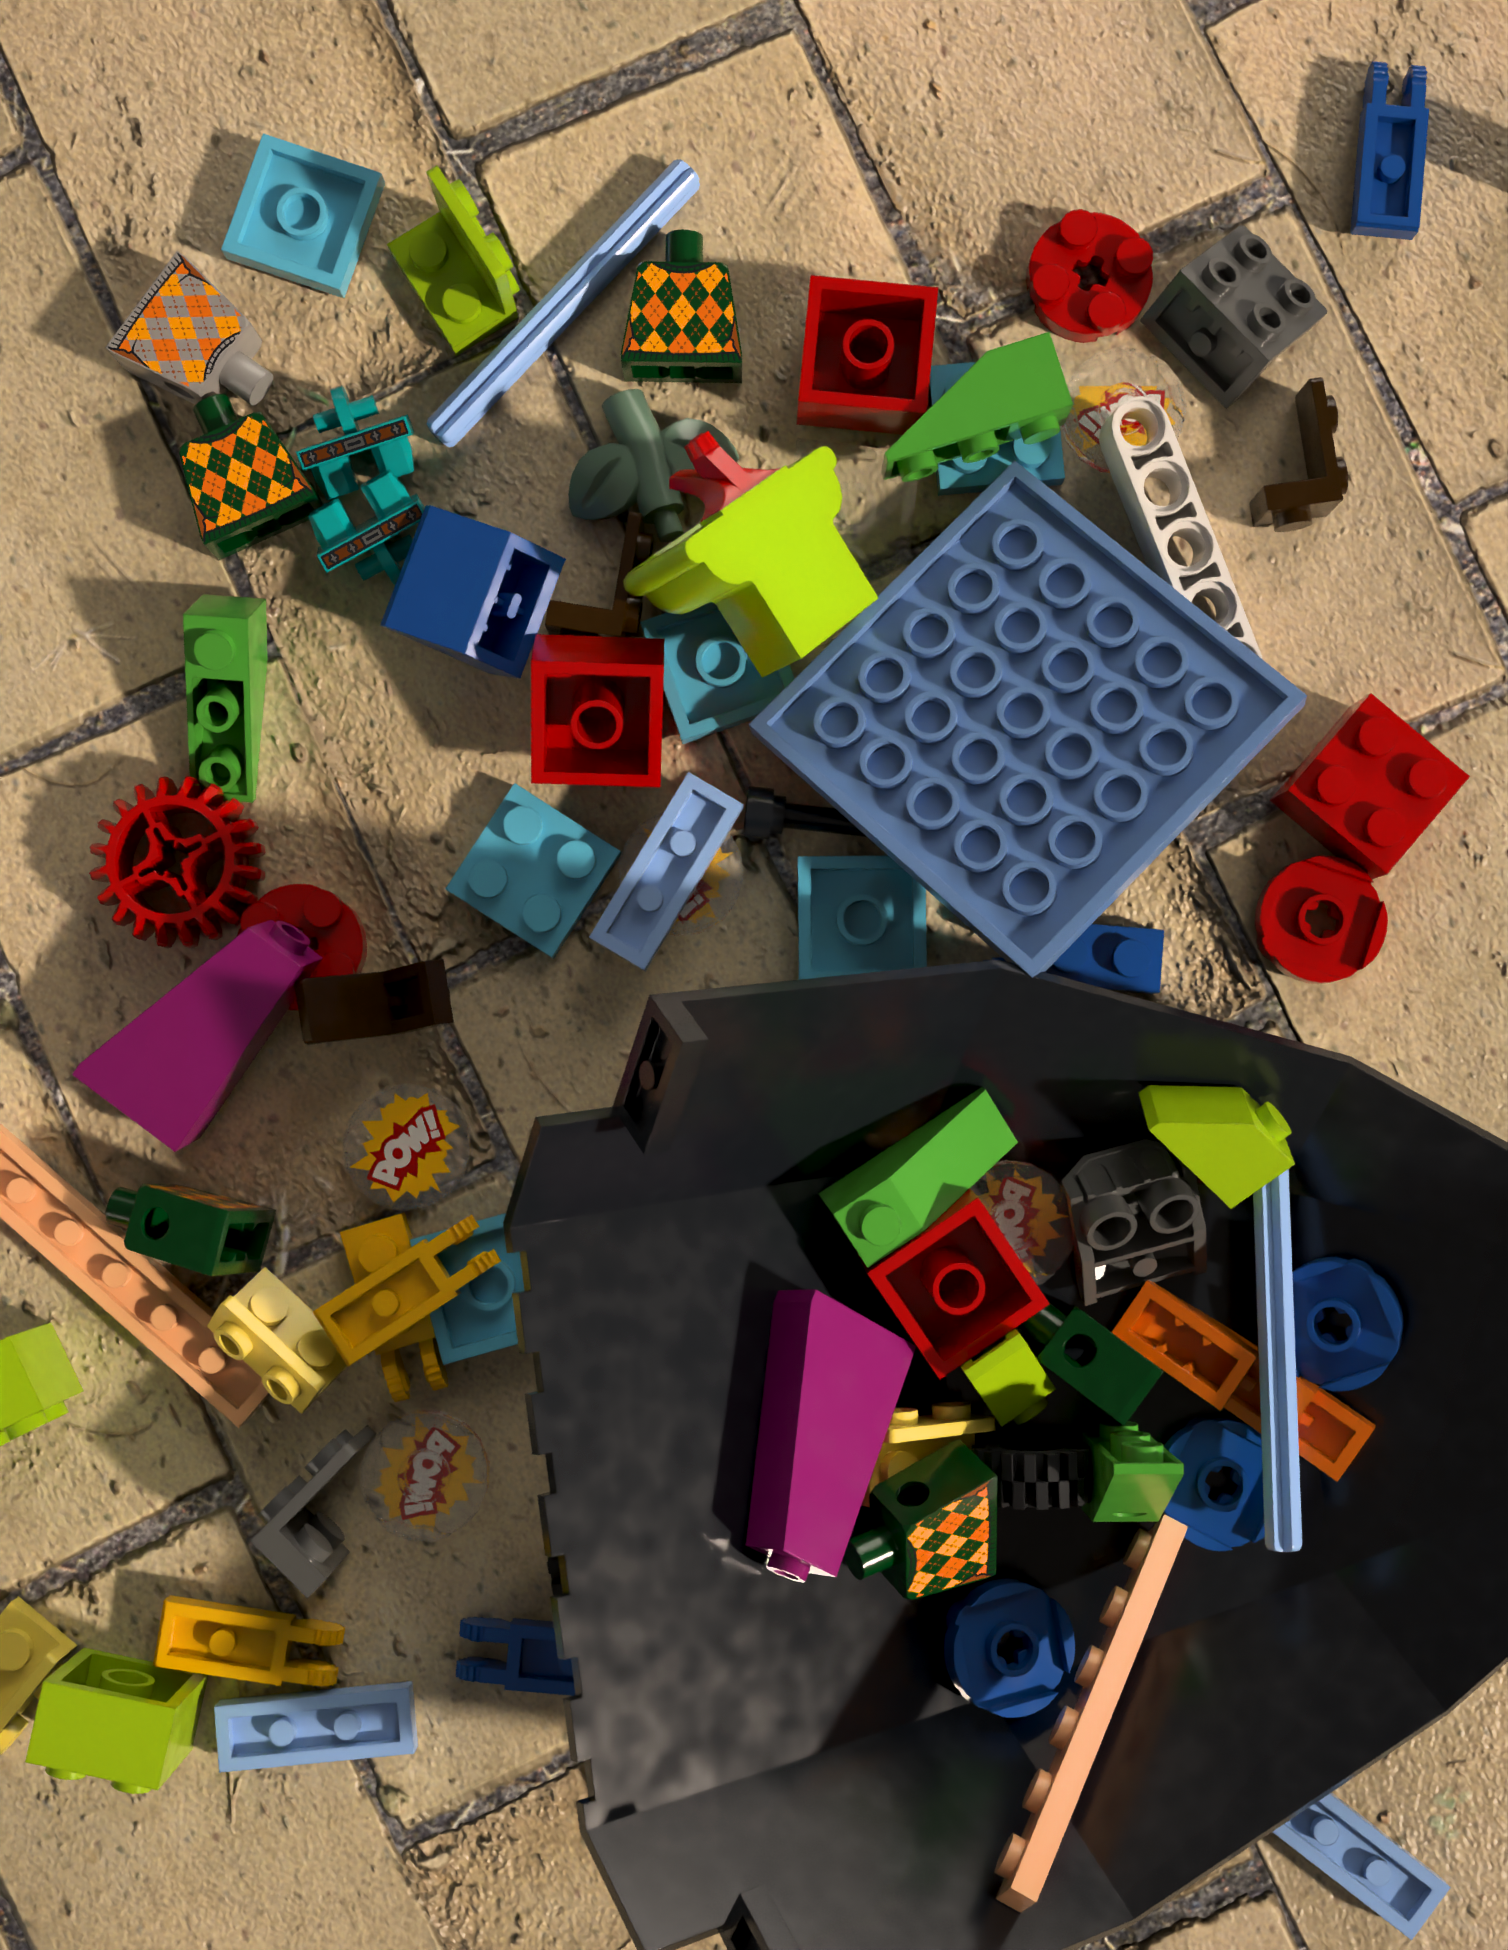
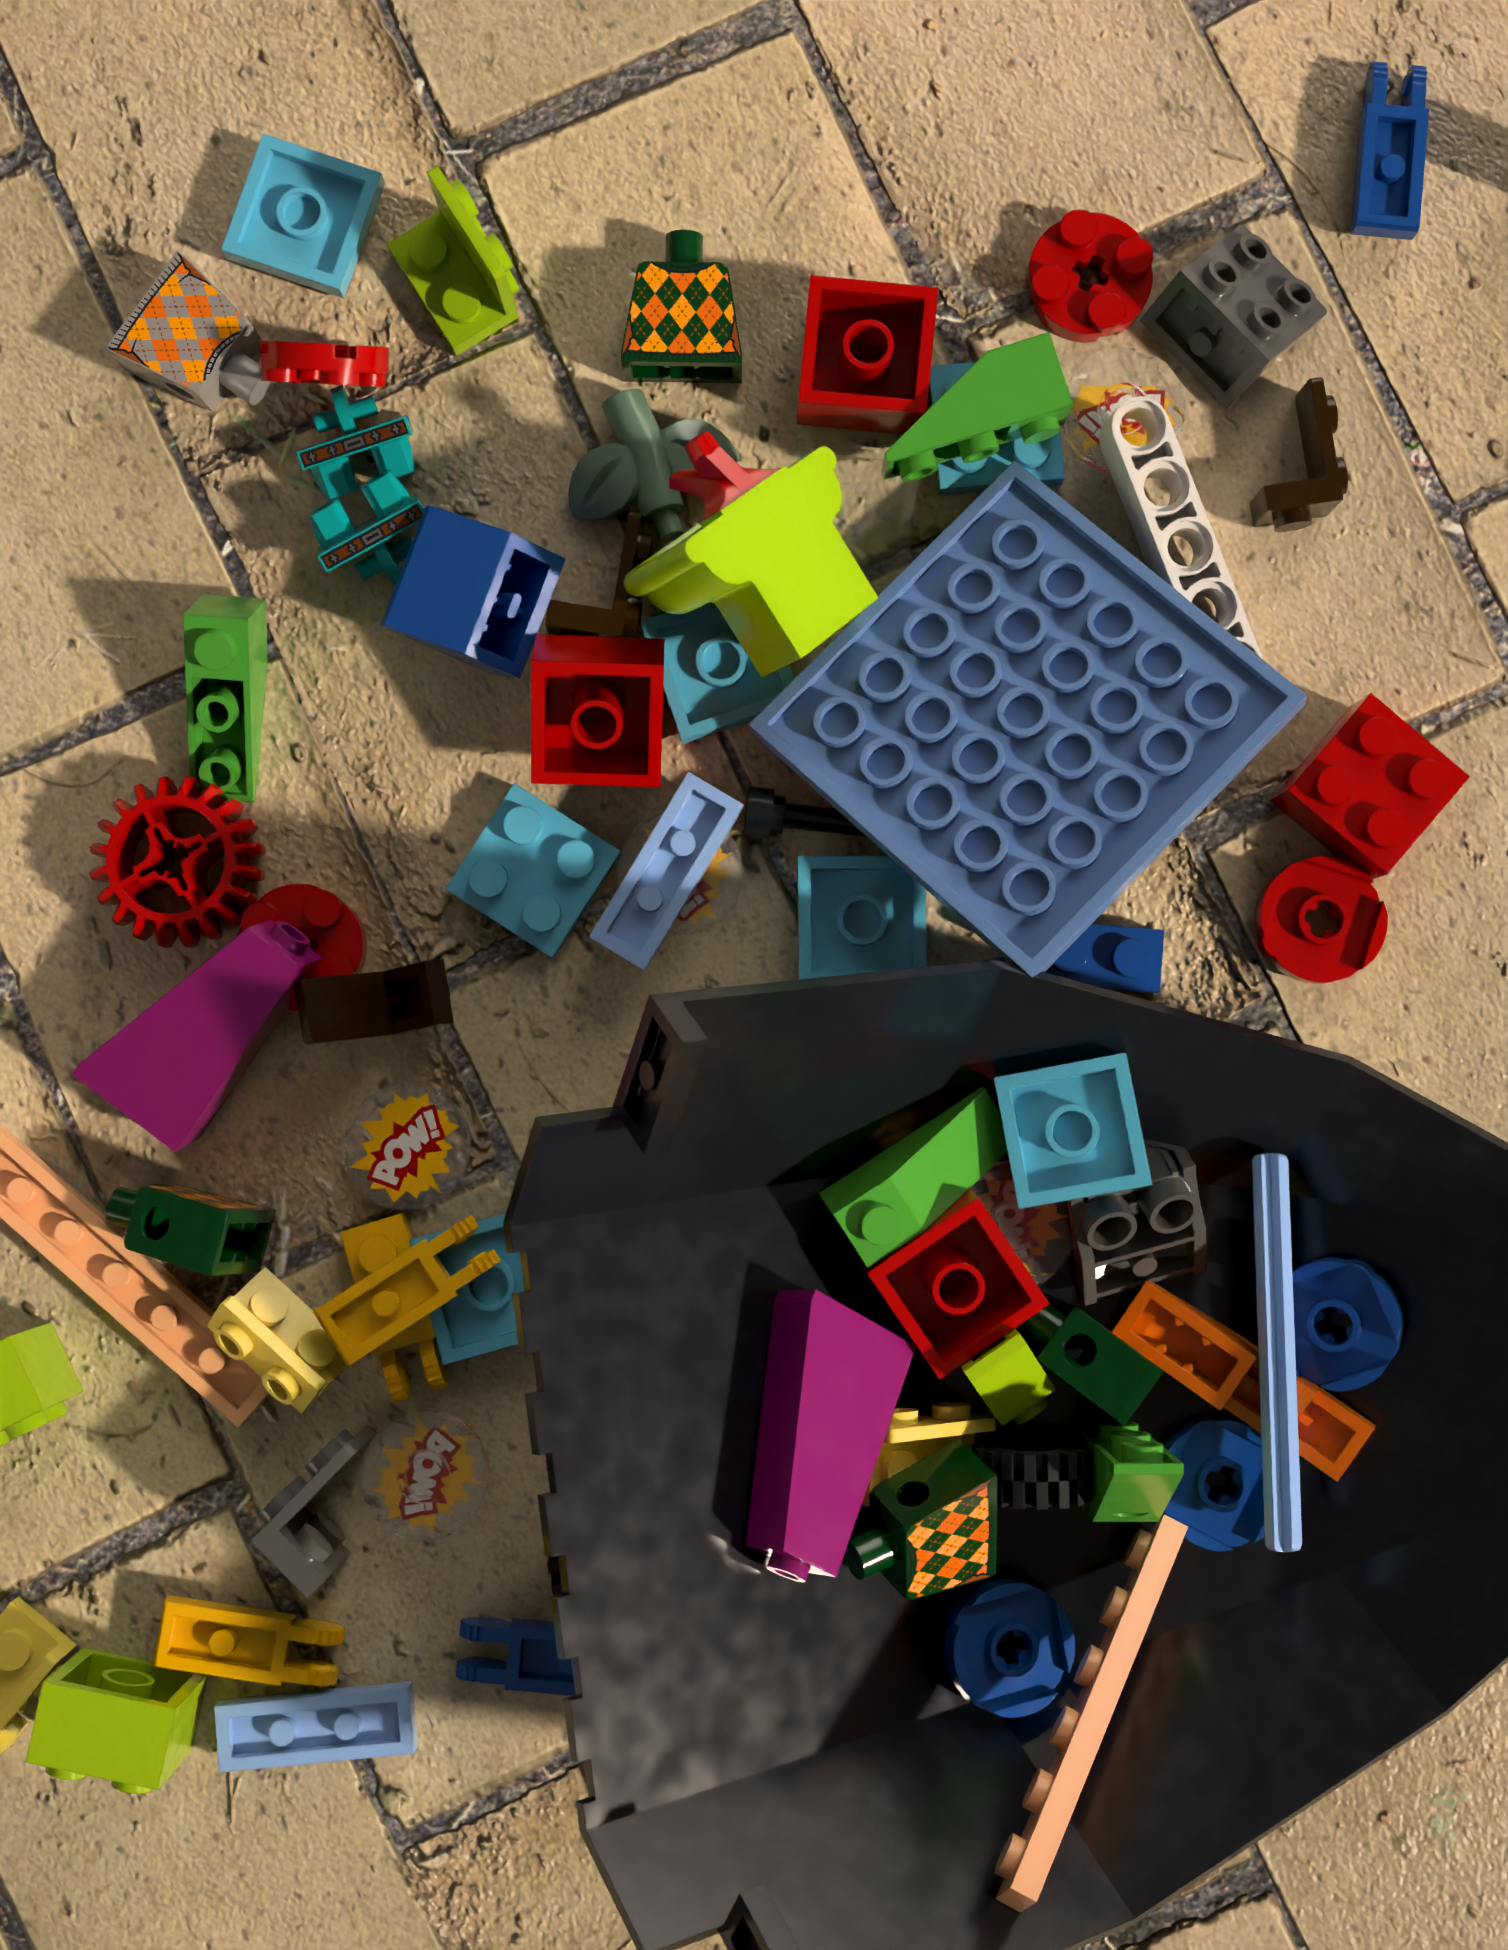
(242, 479): dark green torso -> none
(323, 363): none -> red plate
(563, 303): light blue axle -> none
(1072, 1131): none -> medium azure plate
(1220, 1136): lime slope -> none
(1366, 1863): light blue plate -> none

